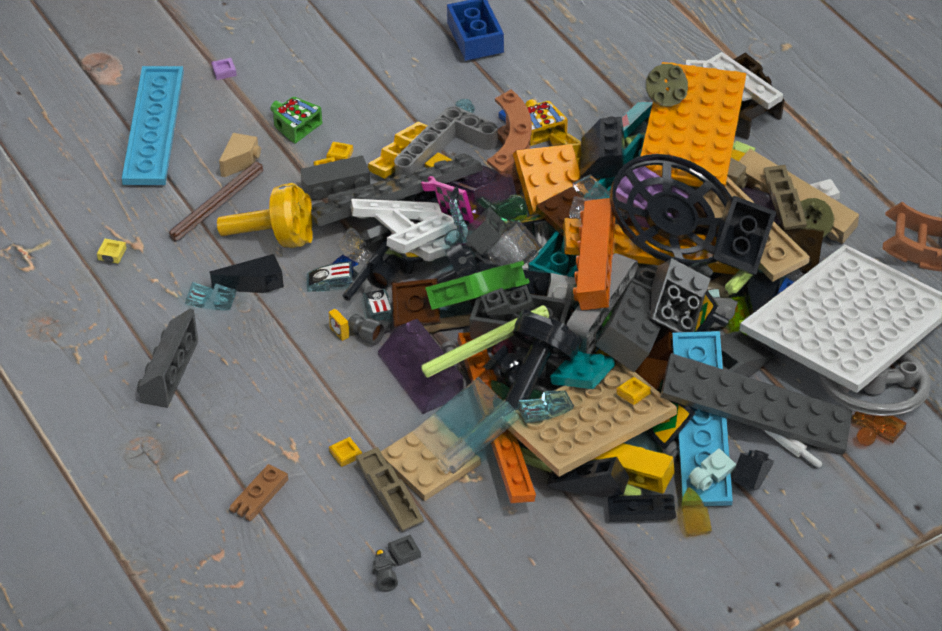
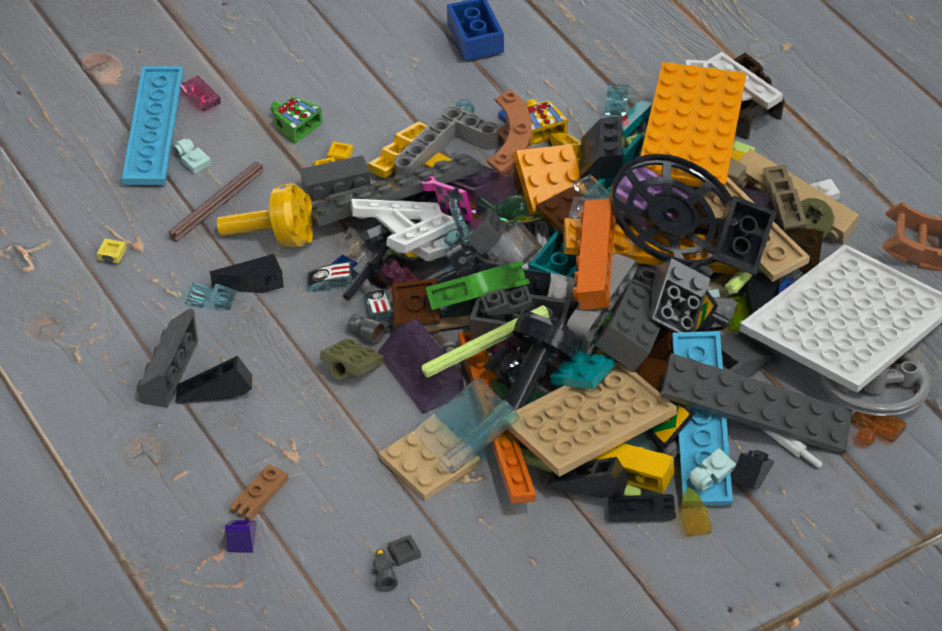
(193, 159): none -> light aqua plate
(200, 93): none -> clear pink plate
(216, 383): none -> black slope
(223, 68): lavender tile -> none
(239, 154): tan slope -> none
(240, 535): none -> dark purple slope
(338, 324): yellow tile -> none
(345, 451): yellow tile -> none
(353, 356): none -> olive plate
(389, 489): dark tan slope -> none
(397, 273): none -> clear pink plate
(550, 406): clear light blue slope -> none
(617, 99): none -> clear light blue slope
(633, 390): yellow tile -> none
(676, 83): olive plate -> none

